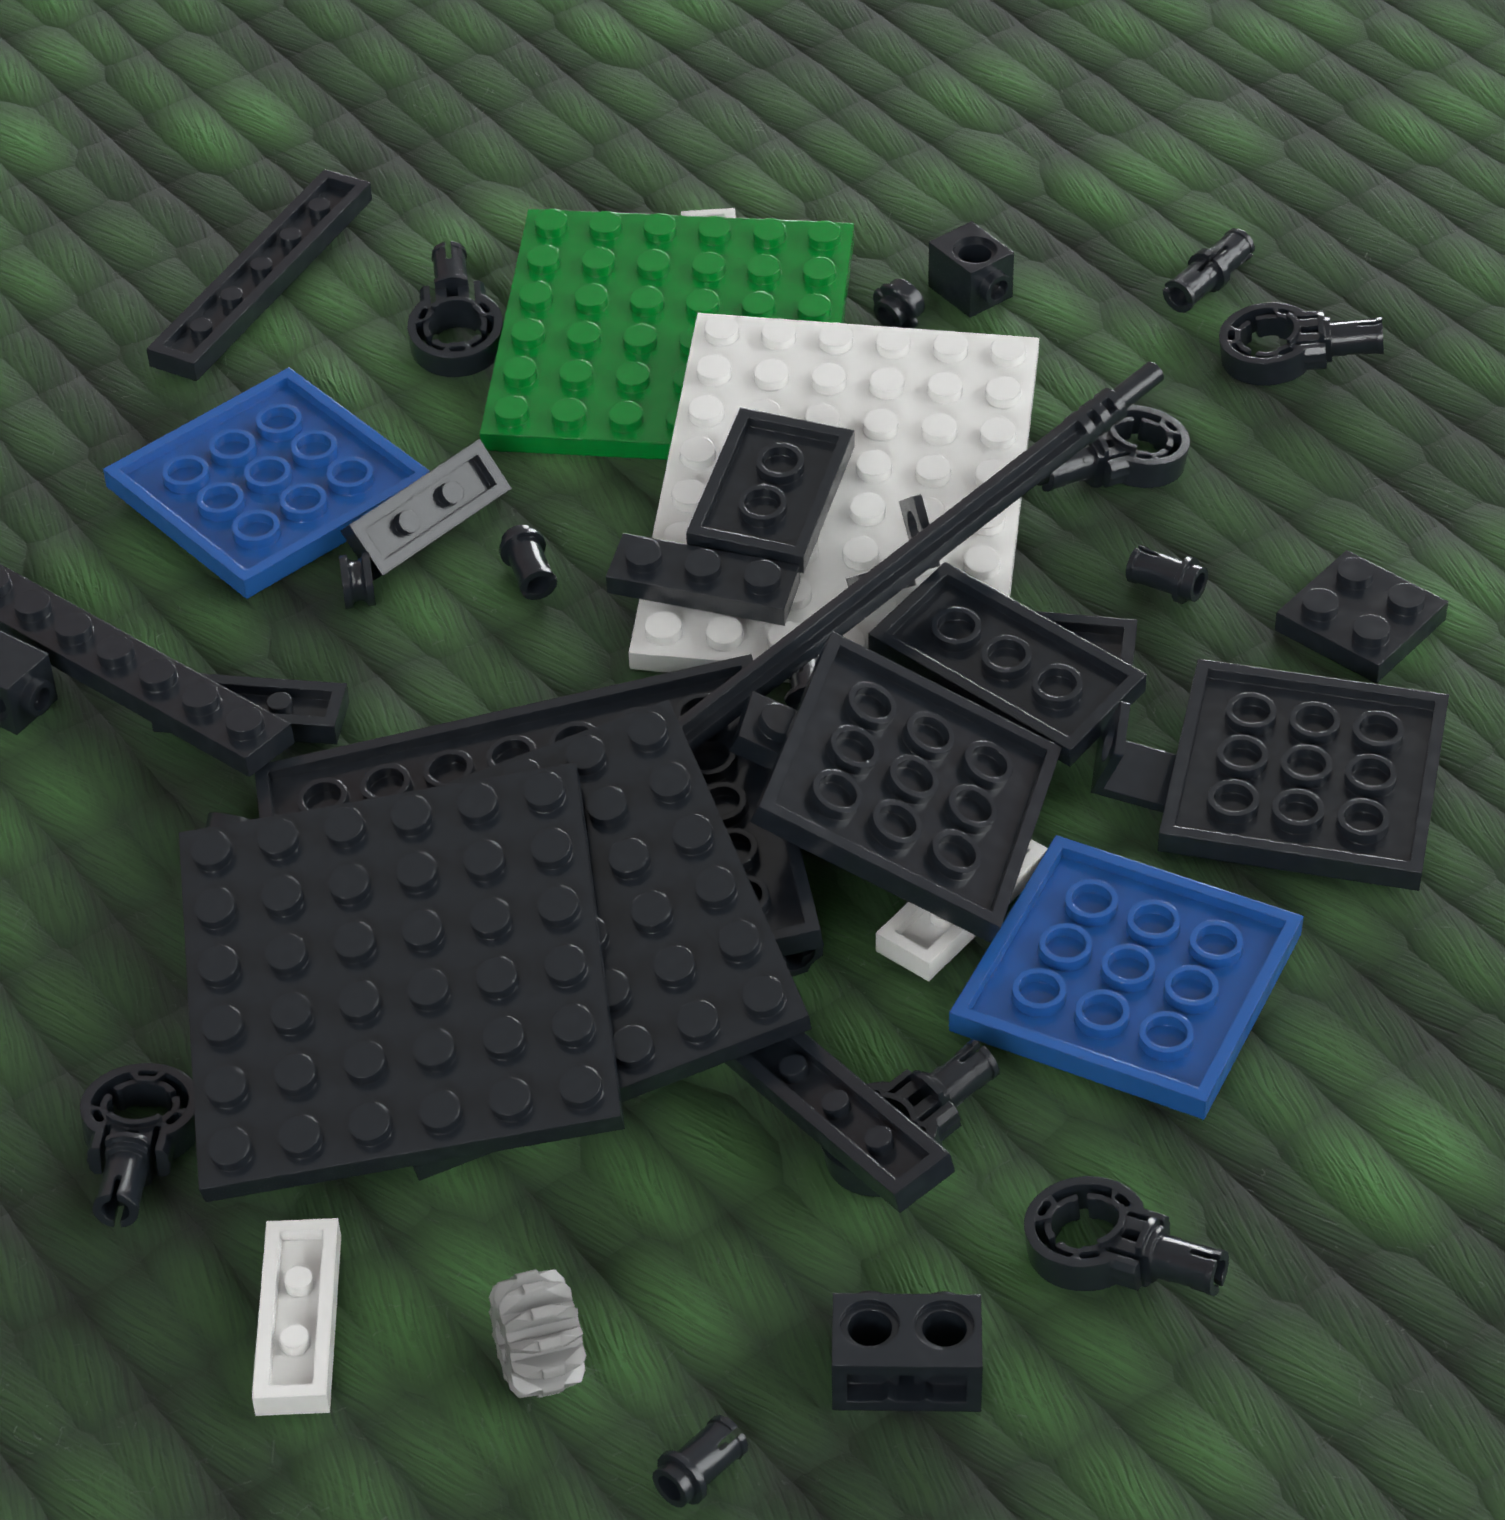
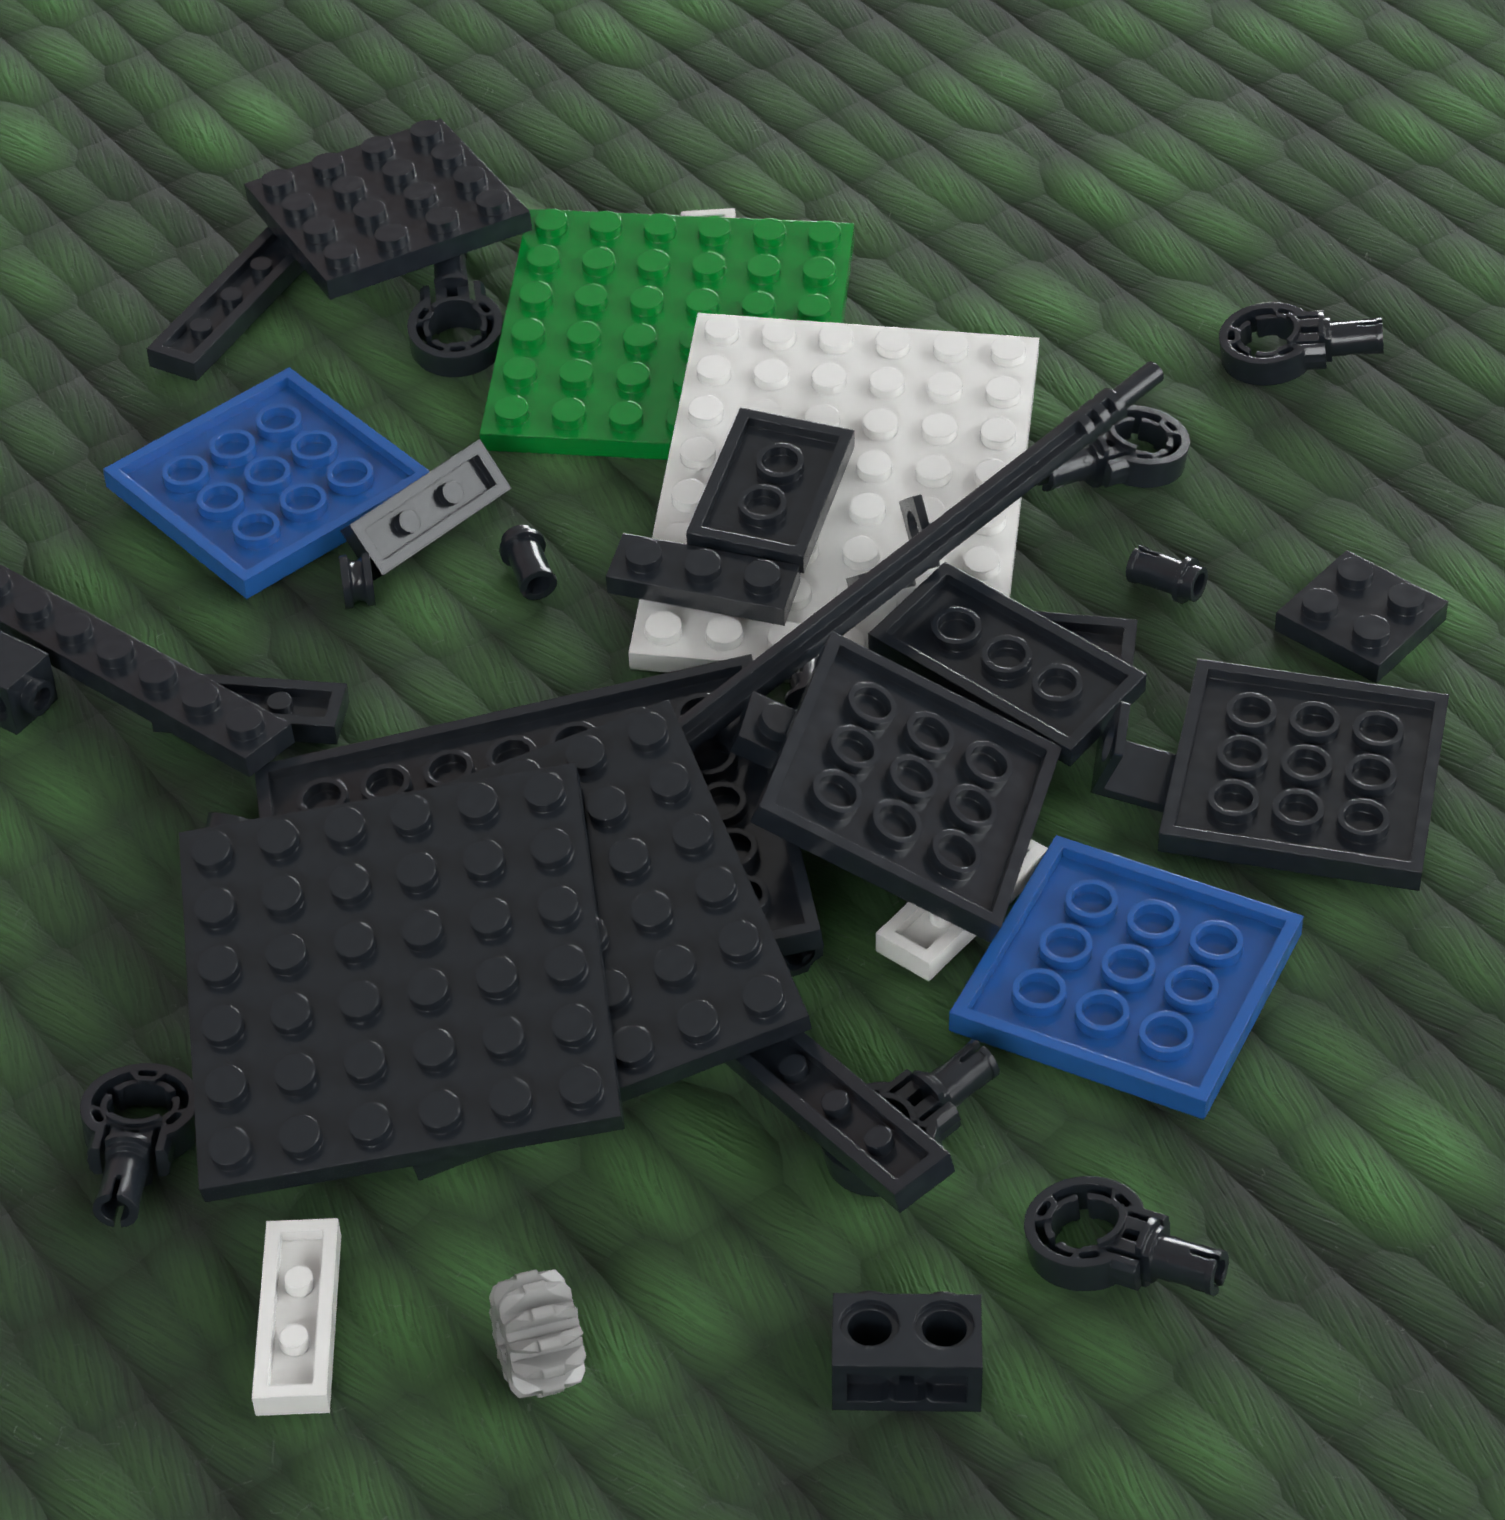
(386, 207): none -> black plate
(685, 1473): black pin -> none
(898, 304): black plate -> none
(970, 269): black brick -> none
(1208, 270): black pin -> none

